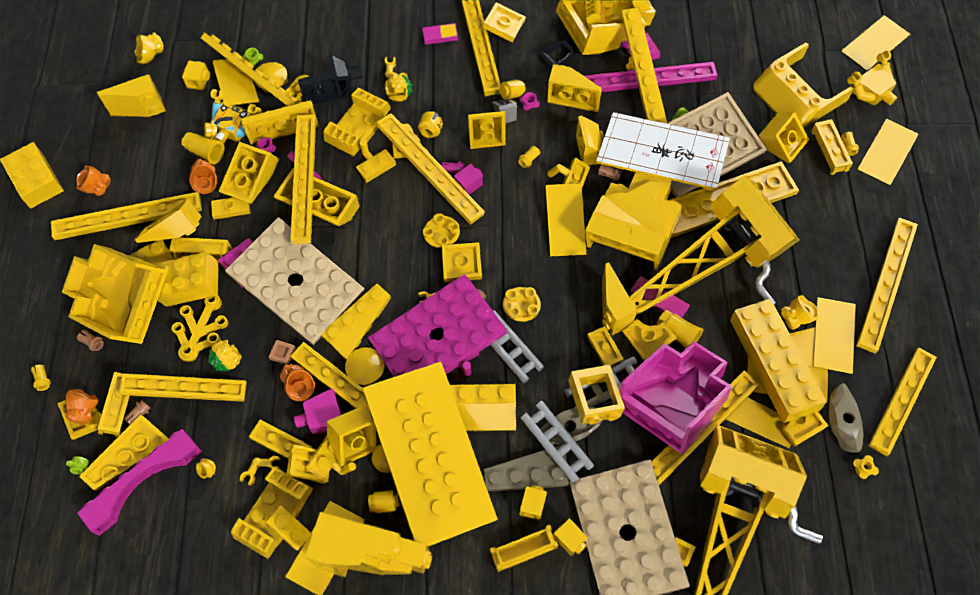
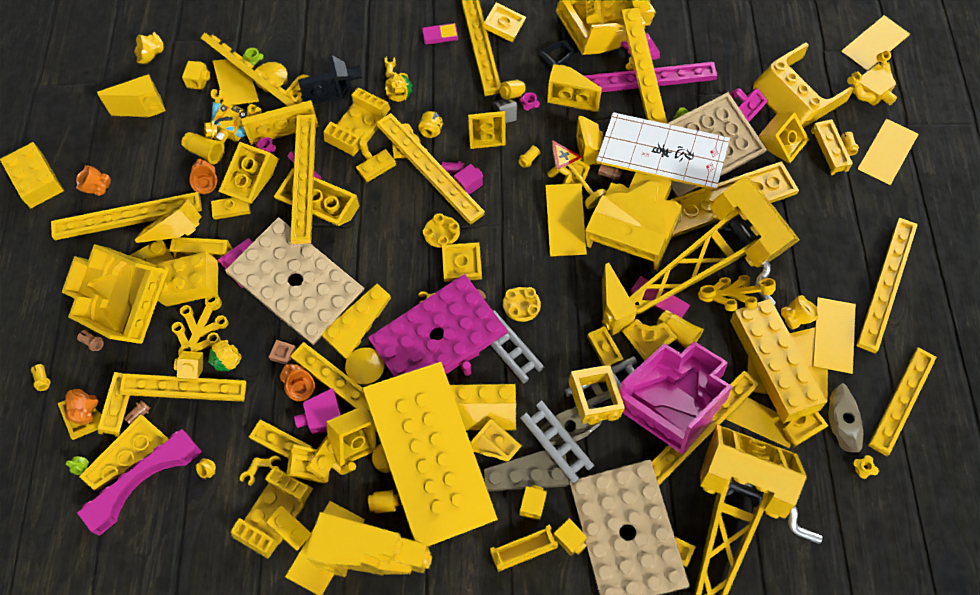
(189, 364): none -> yellow brick
(495, 442): none -> yellow wing
(565, 157): none -> yellow piece
(737, 290): none -> yellow plant
(750, 104): none -> dark pink plate

